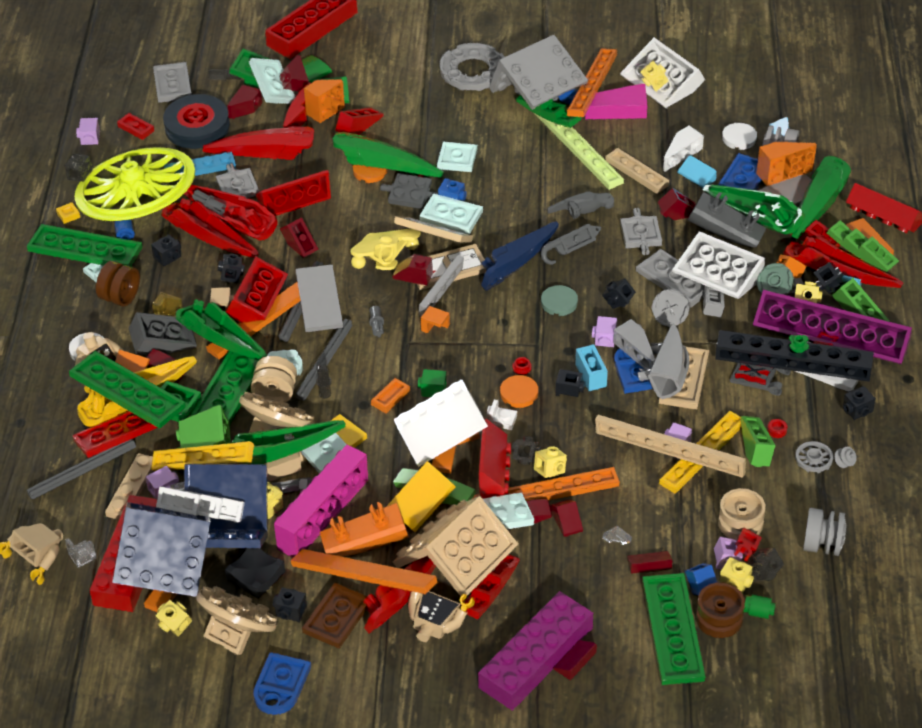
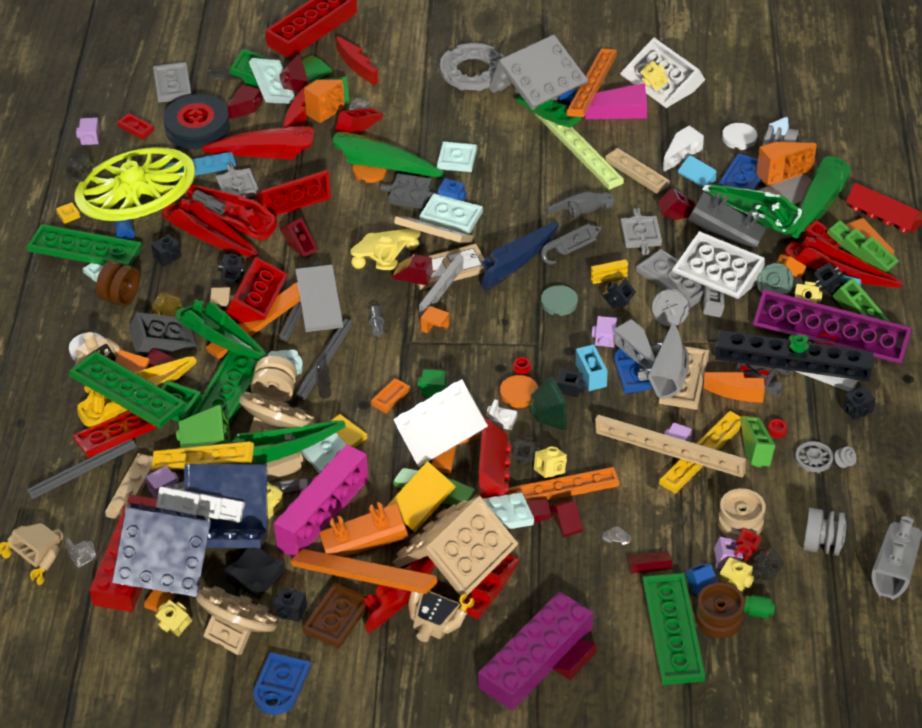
(356, 61): none -> red slope
(359, 104): none -> clear tile
(549, 405): none -> clear green slope
(609, 271): none -> yellow tile
(735, 386): none -> orange slope
(896, 558): none -> light grey piece

